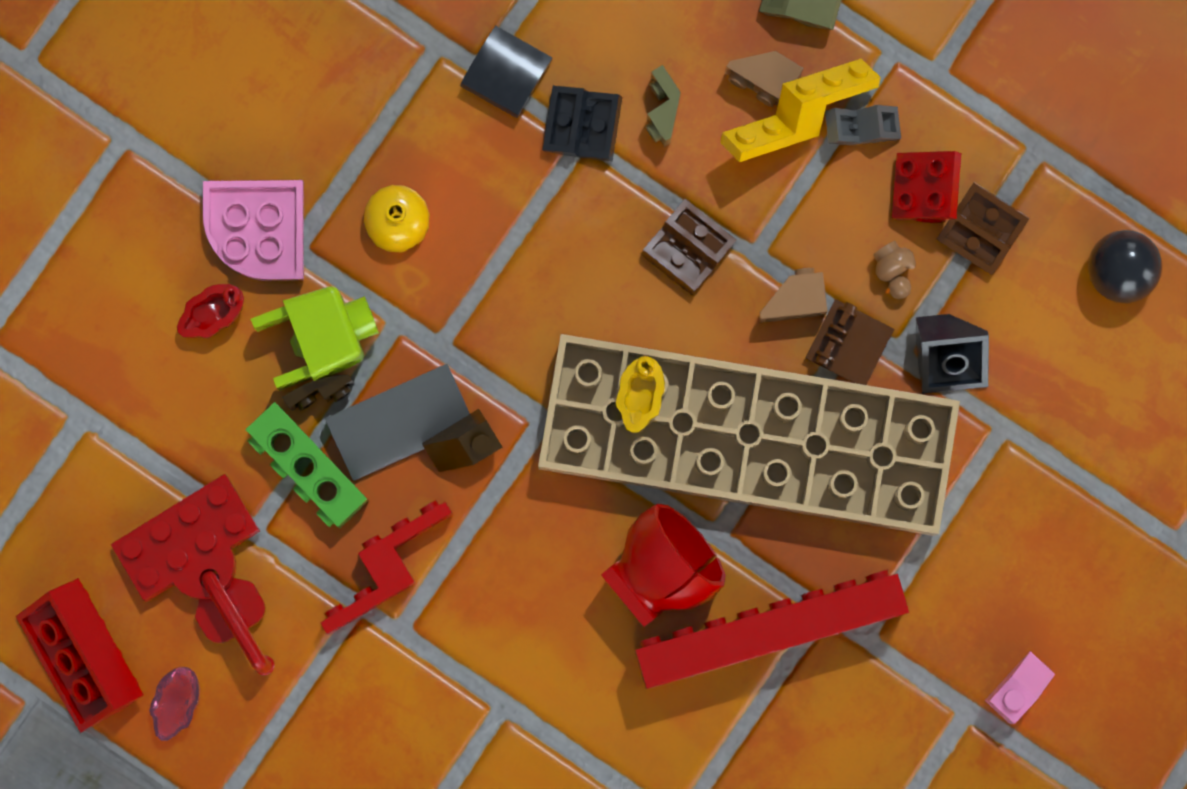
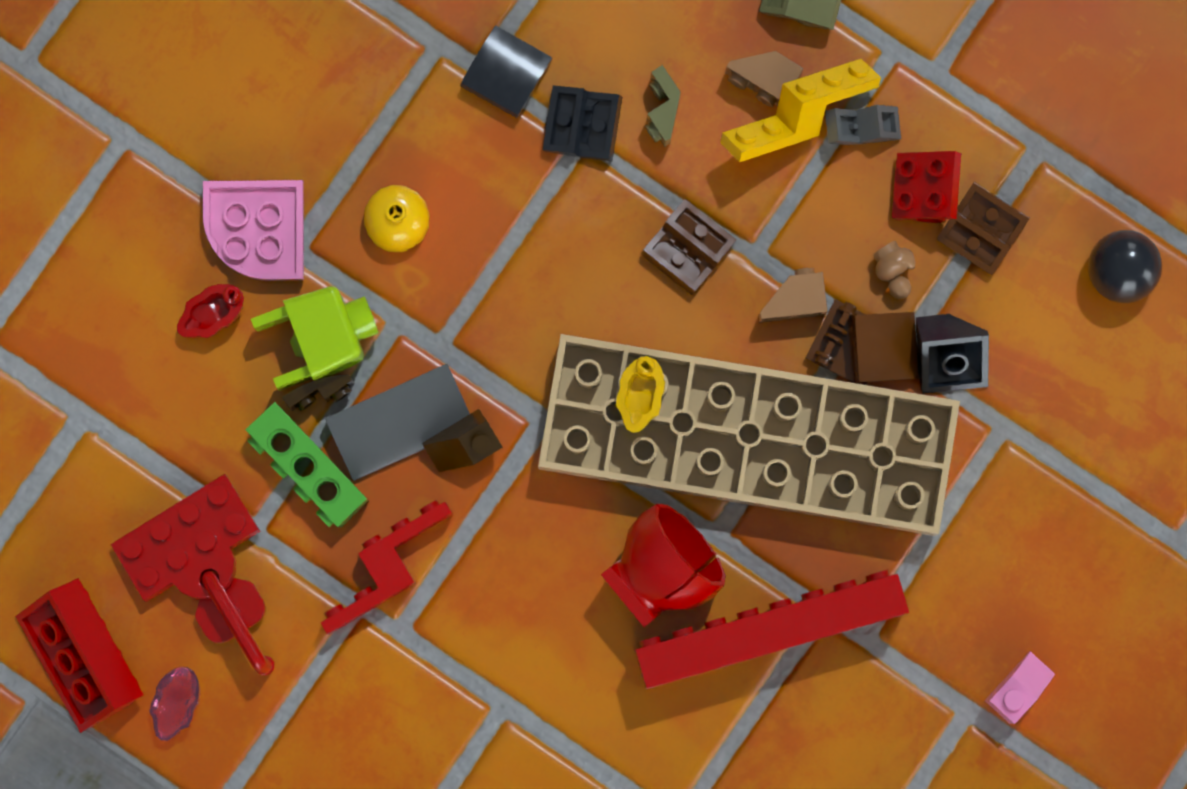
(885, 347): none -> reddish brown slope

